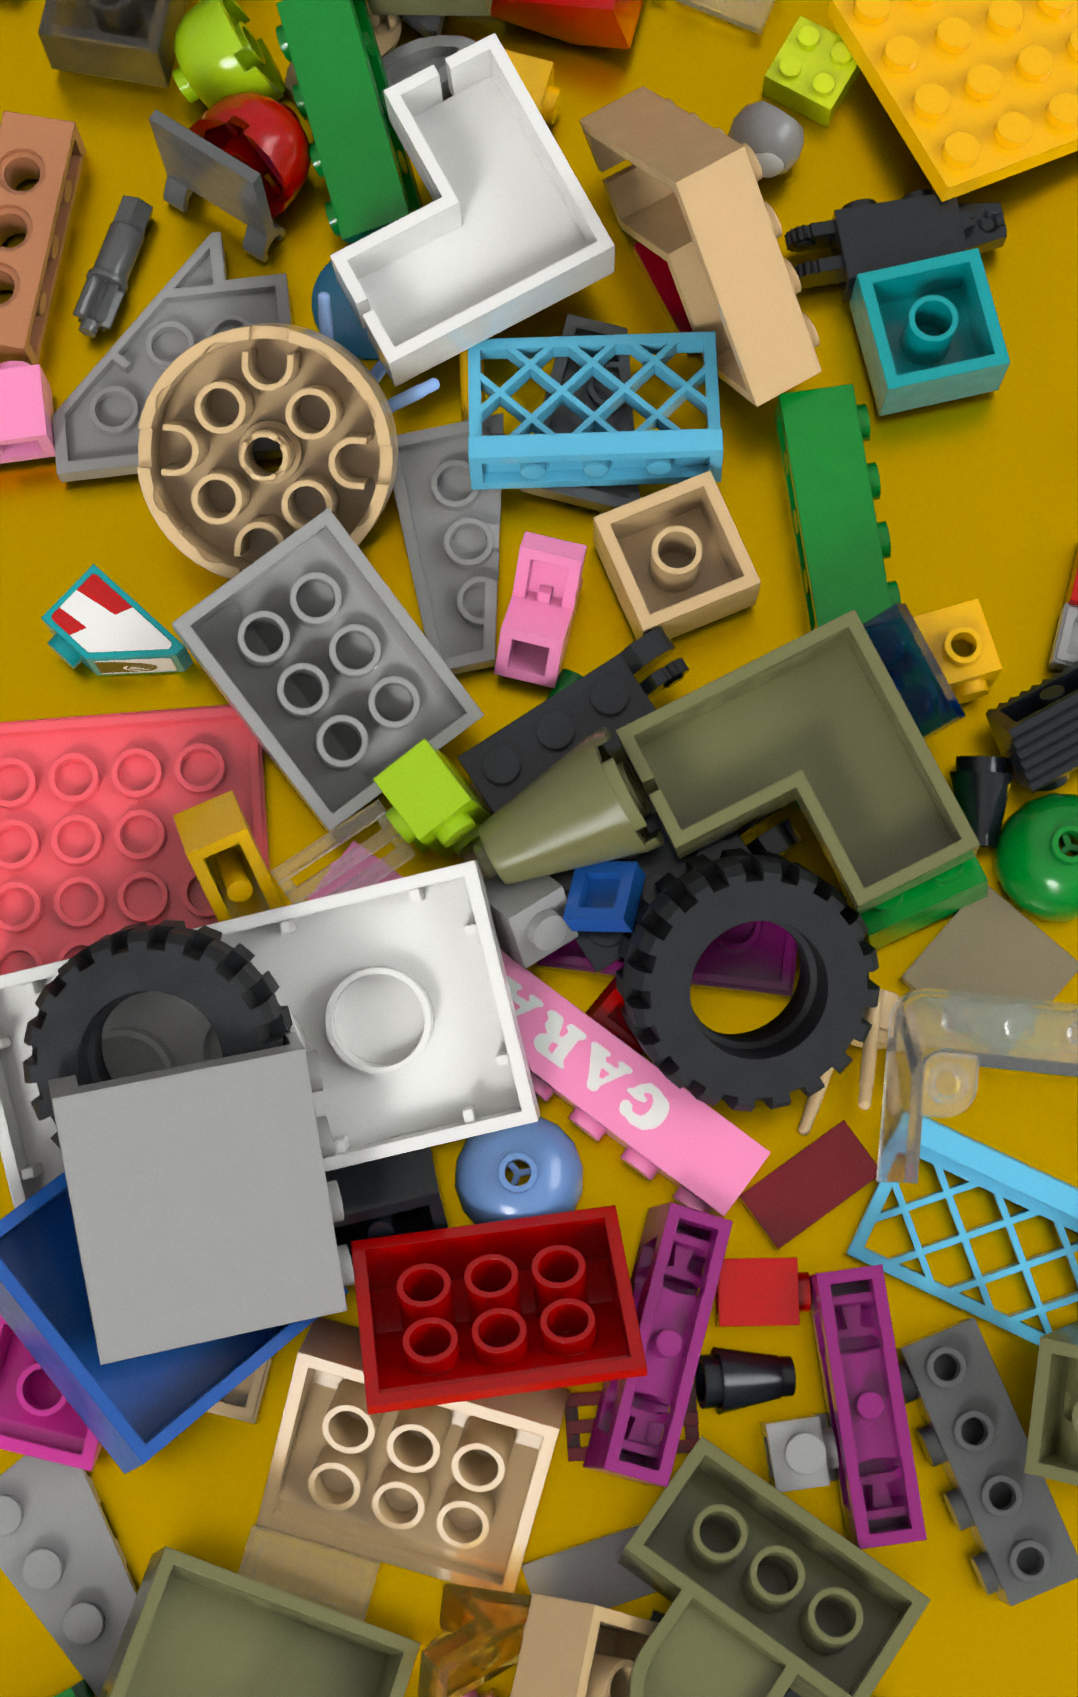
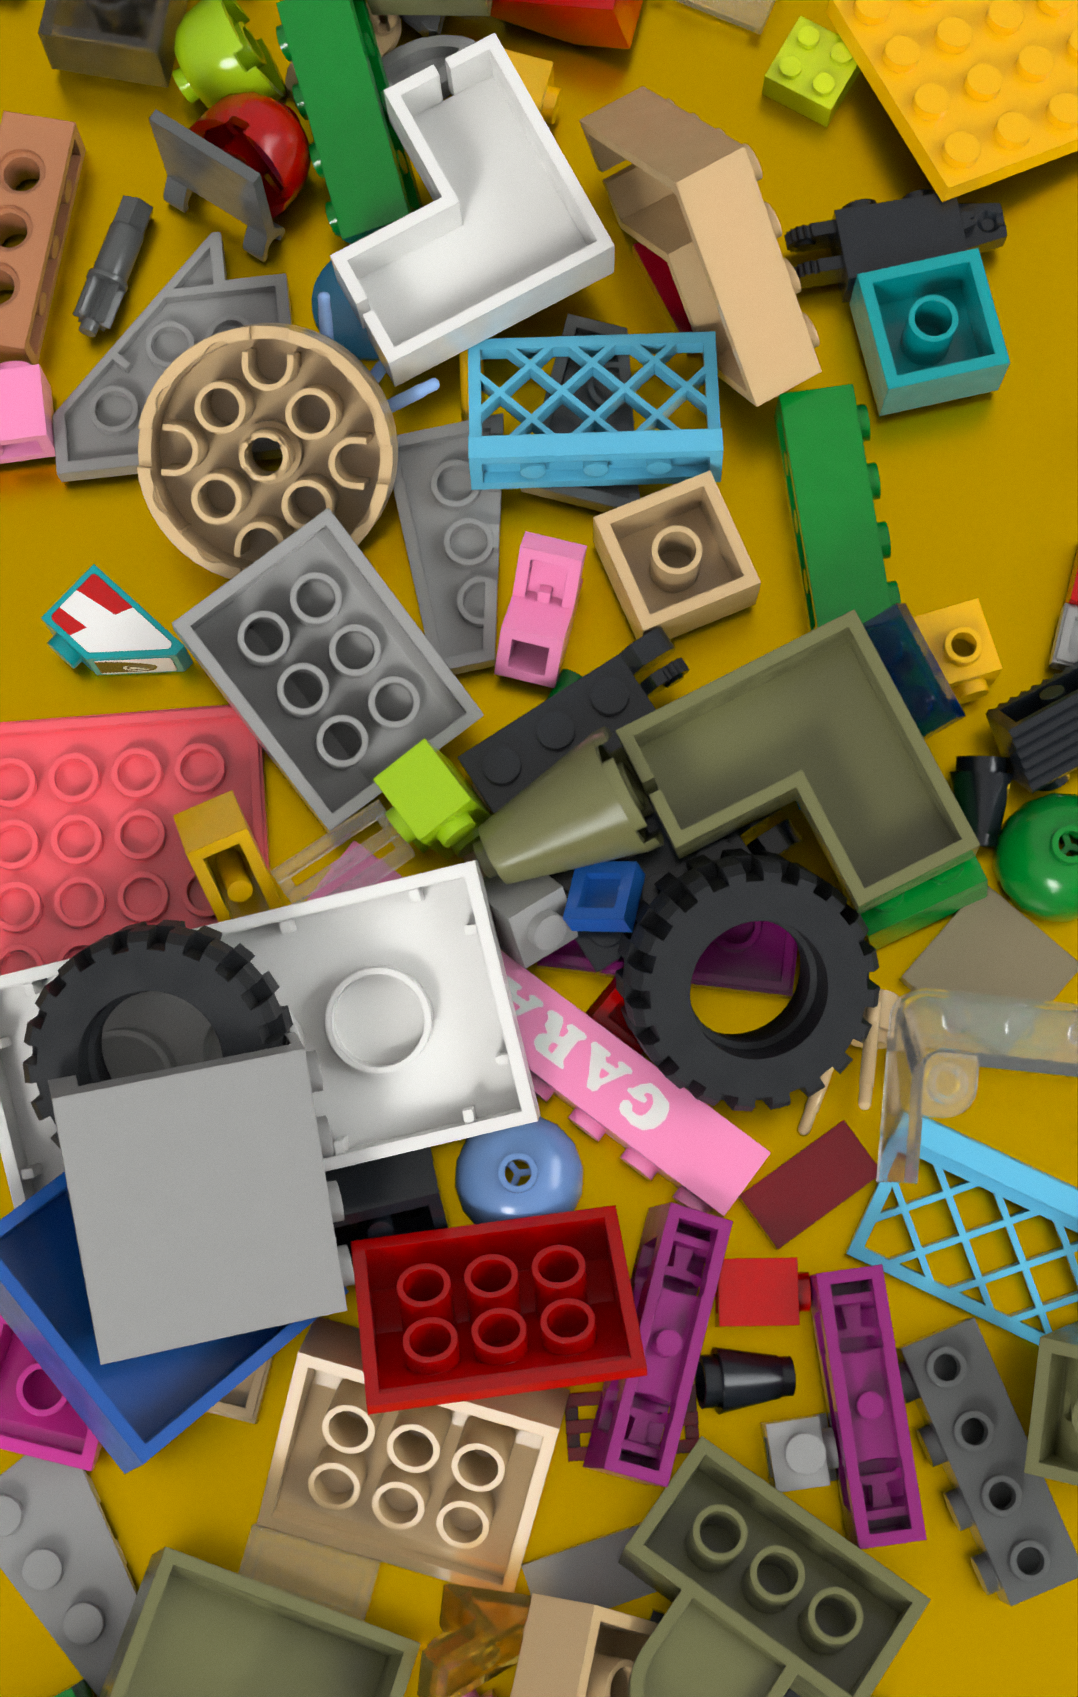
(771, 135): light grey piece -> none

